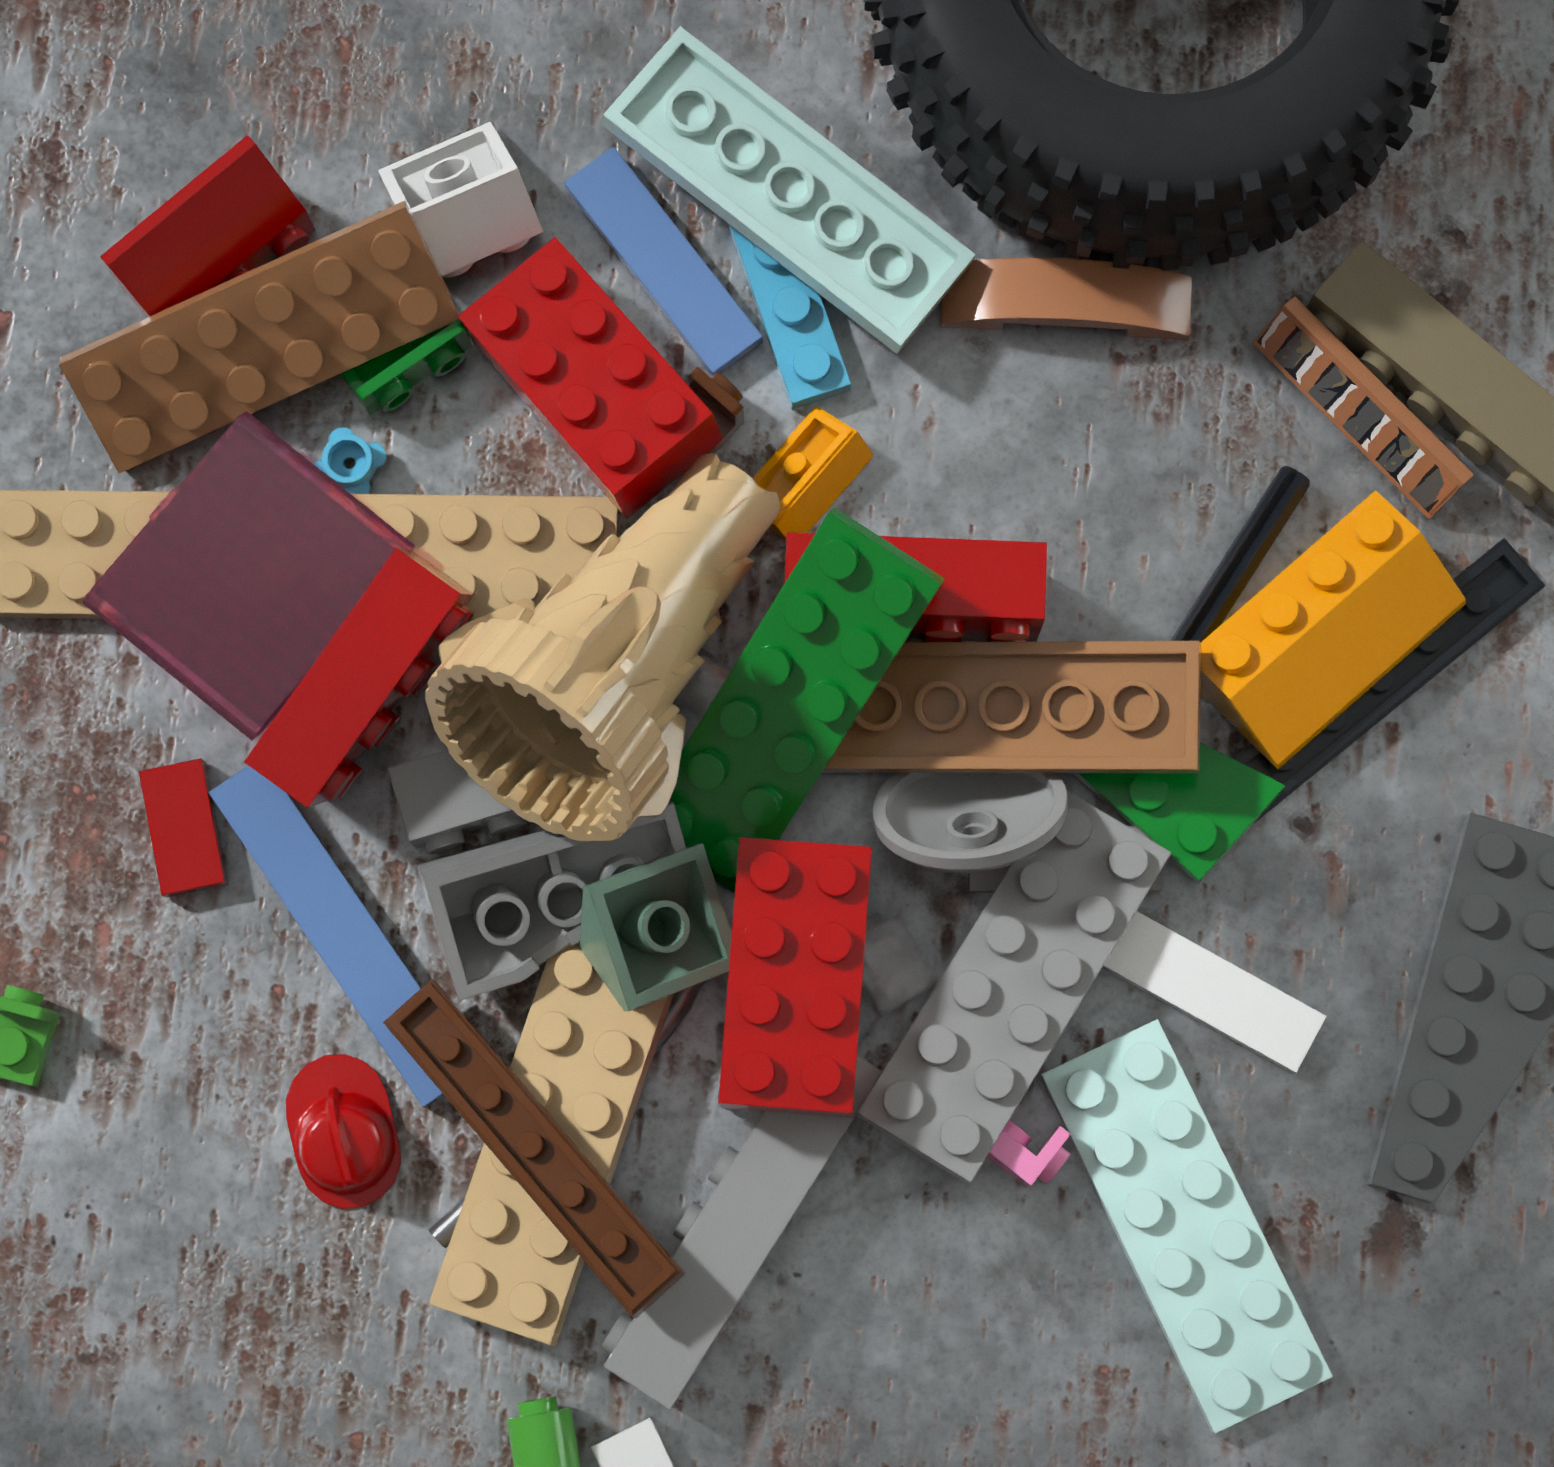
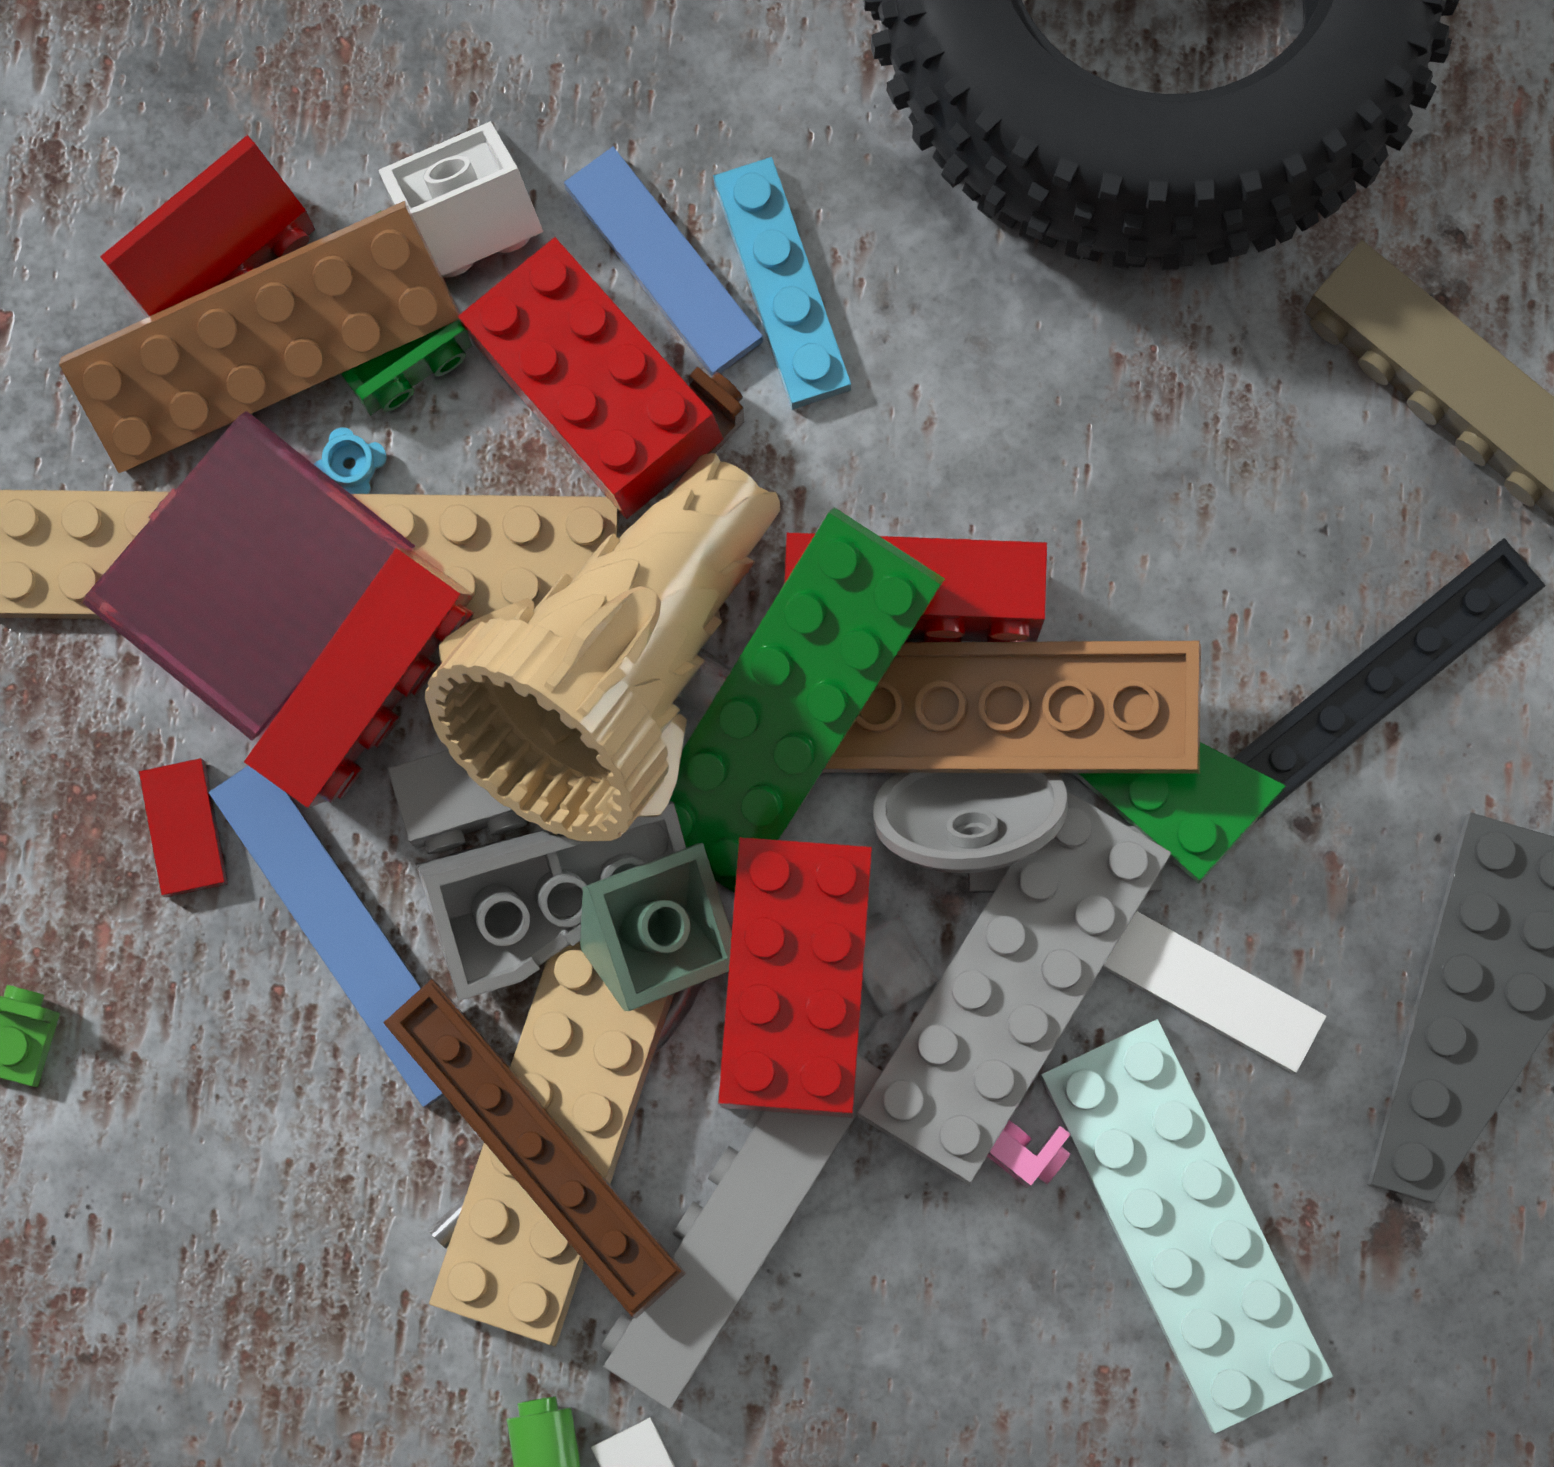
(343, 1131): red piece -> none
(788, 189): light aqua plate -> none
(812, 470): light orange slope -> none
(1072, 295): nougat slope -> none
(1244, 555): black axle -> none
(1327, 629): light orange slope -> none
(1362, 407): tile -> none

